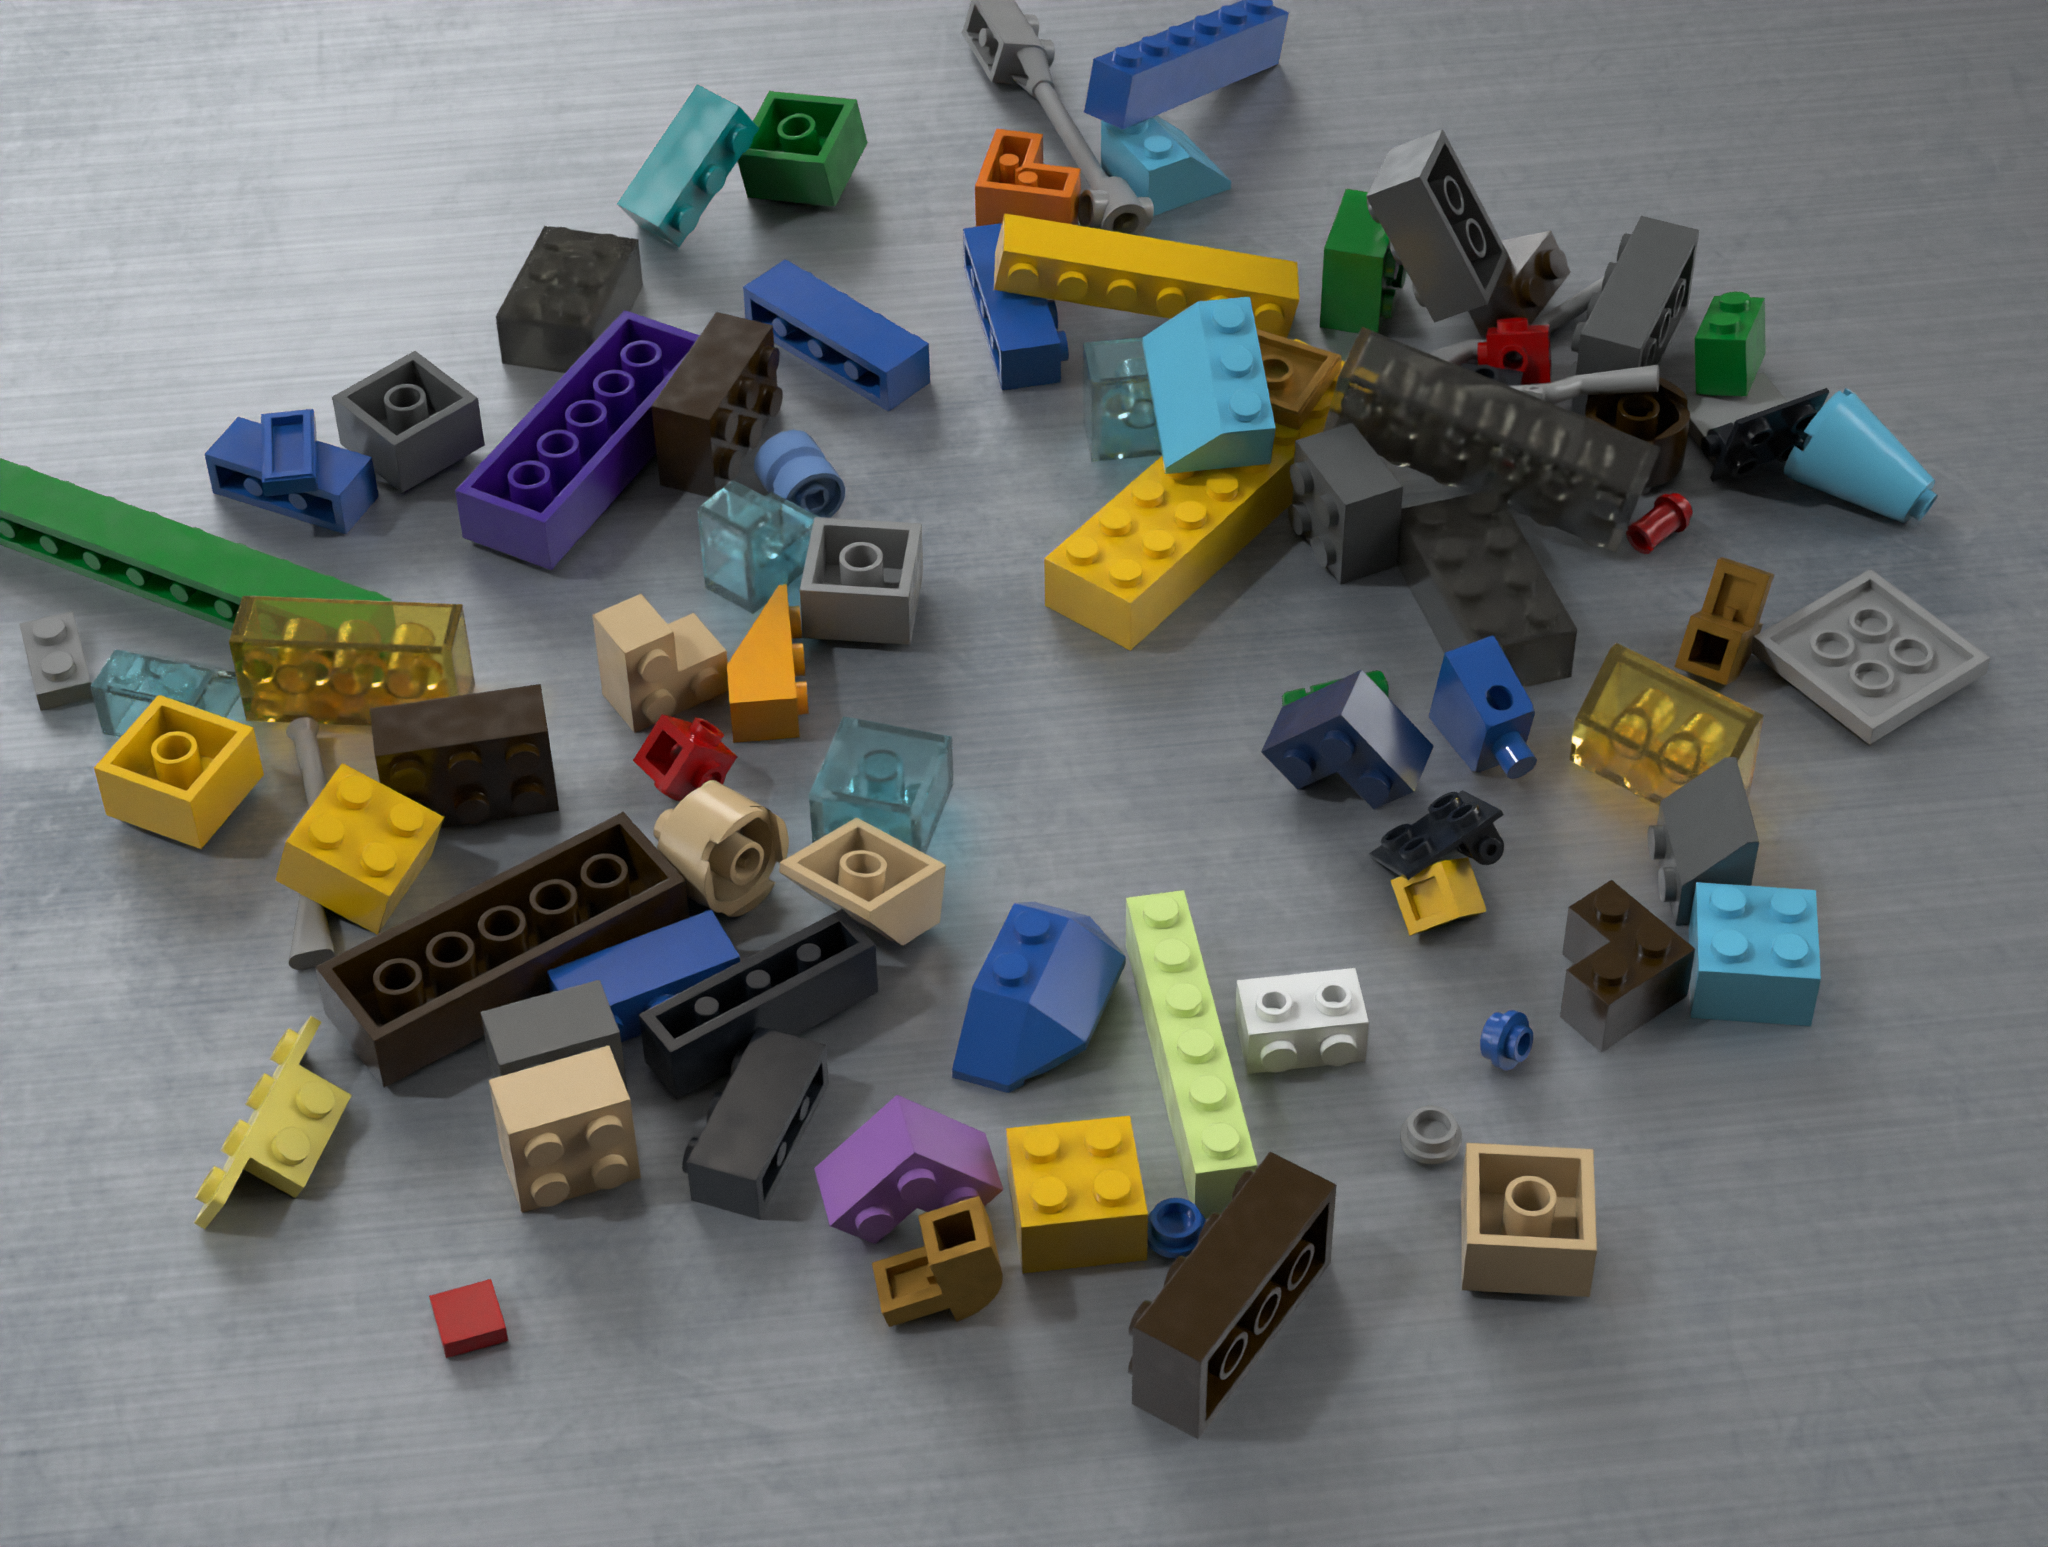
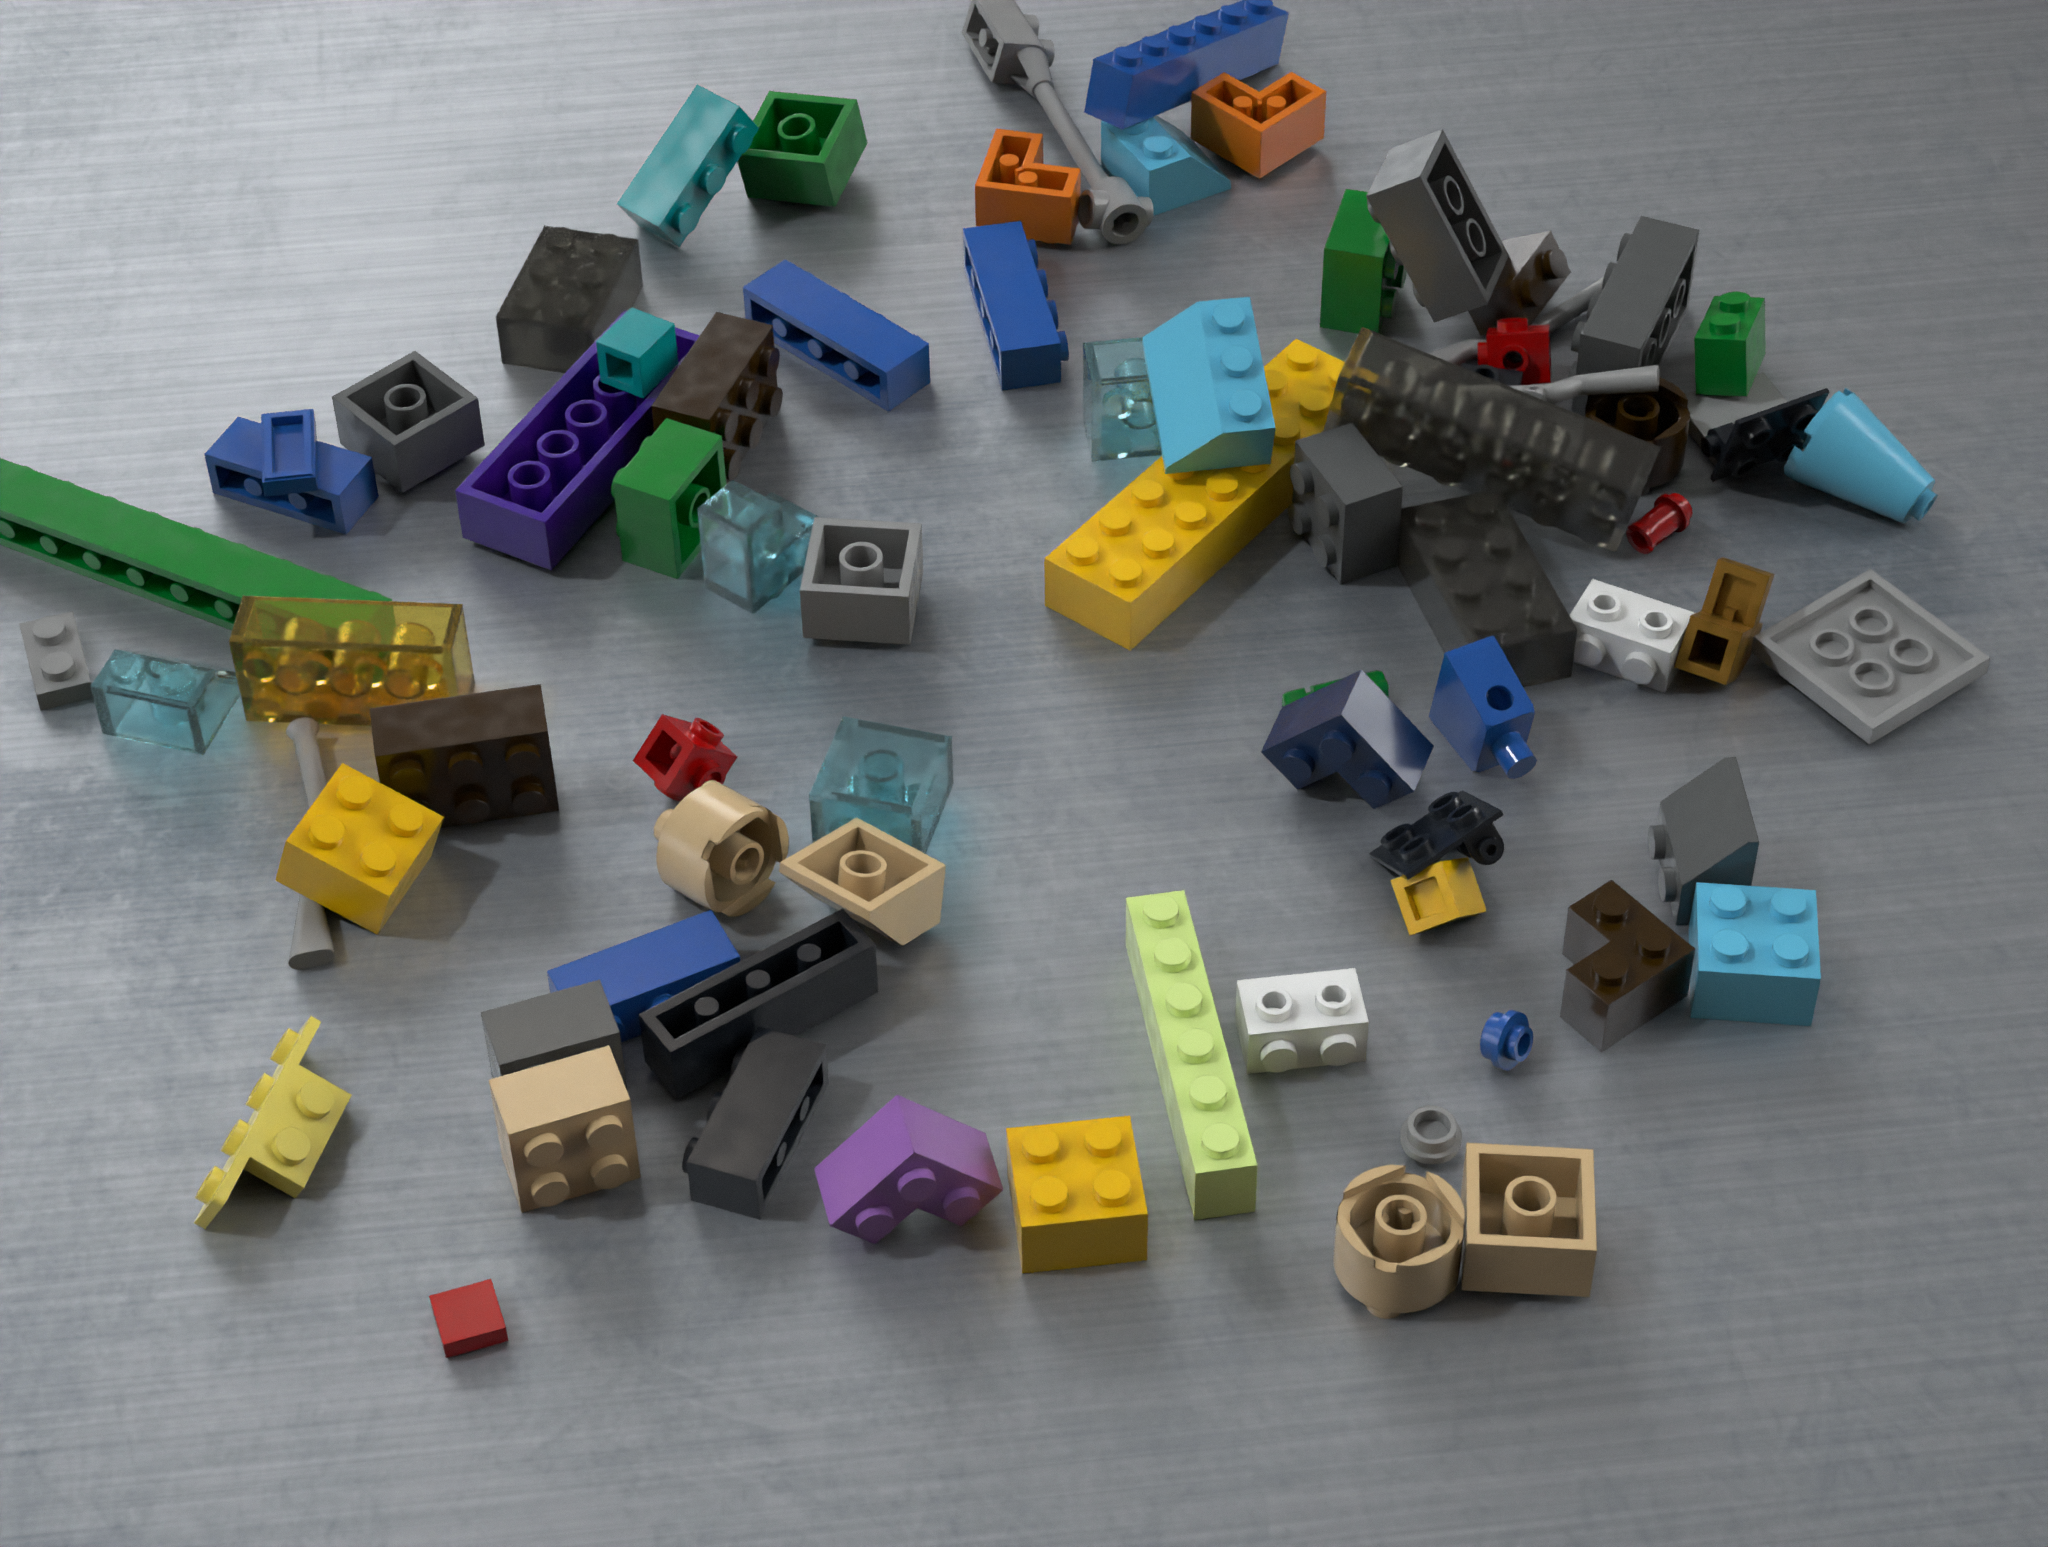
(179, 771): yellow brick -> none
(429, 978): dark brown brick -> none
(637, 352): none -> teal brick
(656, 665): tan brick -> none
(661, 495): none -> green brick
(763, 675): light orange slope -> none
(798, 472): medium blue wheel -> none
(952, 1270): pearl gold brick -> none
(1036, 996): blue wedge -> none
(1139, 272): yellow brick -> none
(1174, 1227): blue plate -> none
(1231, 1293): dark brown brick -> none
(1256, 126): none -> orange brick
(1295, 376): pearl gold tile -> none
(1398, 1240): none -> tan brick
(1628, 634): none -> white brick
(1659, 727): clear yellow slope -> none

